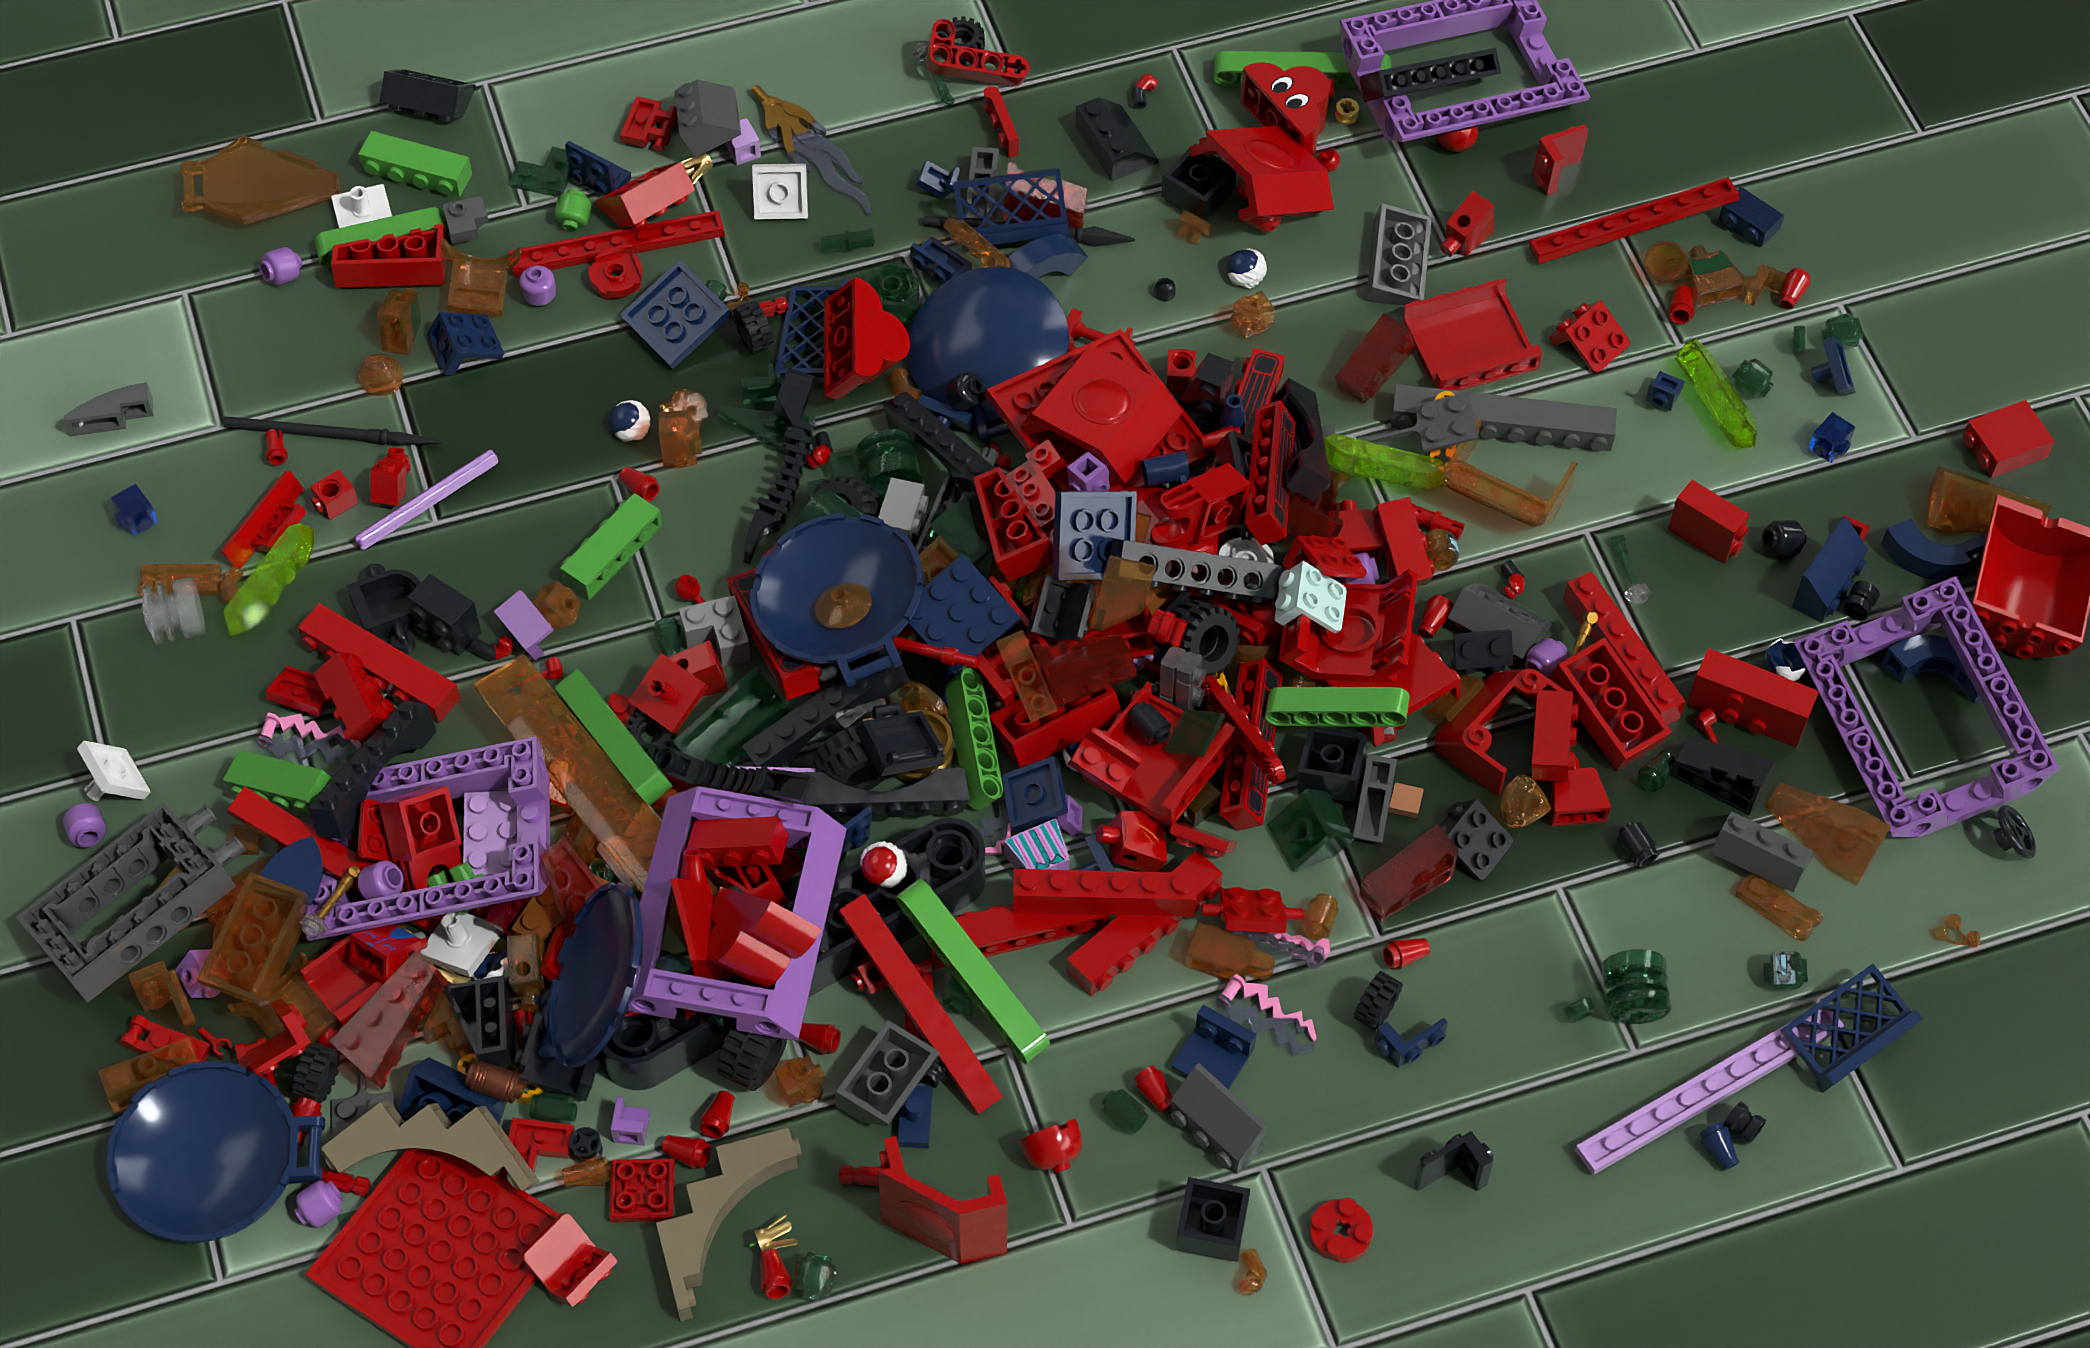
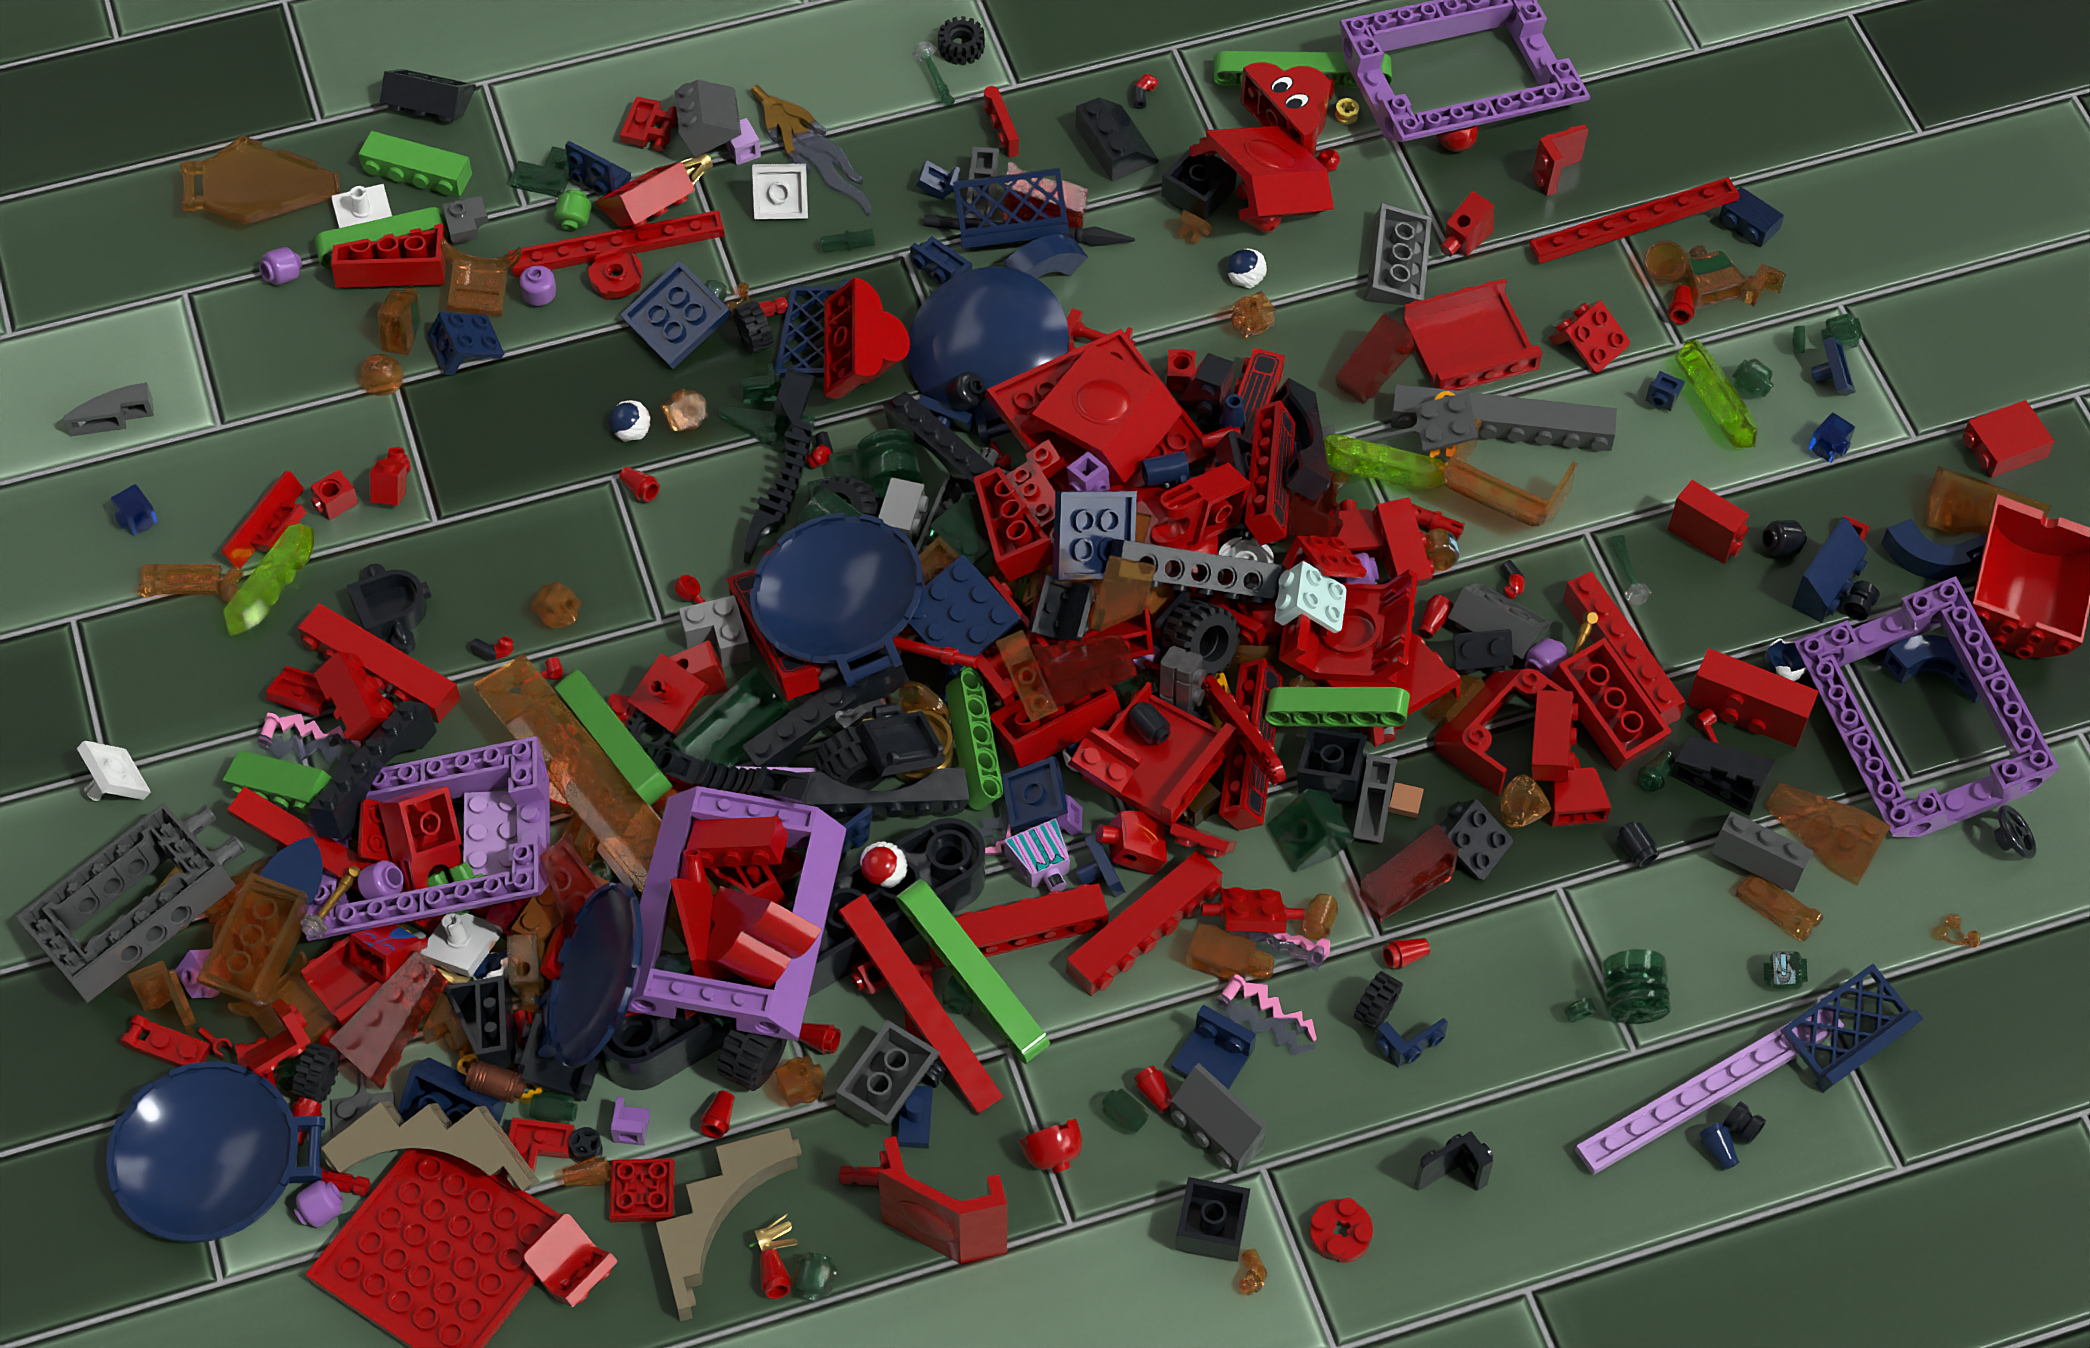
(84, 825): medium lavender head -> none
(128, 1077): clear orange slope -> none
(173, 610): clear wheel -> none
(247, 836): clear orange tile -> none
(275, 453): red pin -> none
(372, 435): black piece -> none
(426, 499): axle -> none
(444, 615): black brick -> none
(524, 622): medium lavender panel -> none
(611, 546): bright green brick -> none
(668, 636): clear green cone -> none
(679, 438): clear orange brick -> none
(688, 1150): red cone -> none
(843, 605): clear orange dish -> none
(897, 290): clear green brick -> none
(900, 383): clear orange arm -> none
(977, 58): red beam -> none
(977, 244): clear orange plate -> none
(1104, 892): red brick -> none
(1165, 289): black hinge -> none
(1166, 627): red piece -> none
(1194, 732): piece -> none
(1429, 74): black brick -> none
(1794, 287): red cone -> none

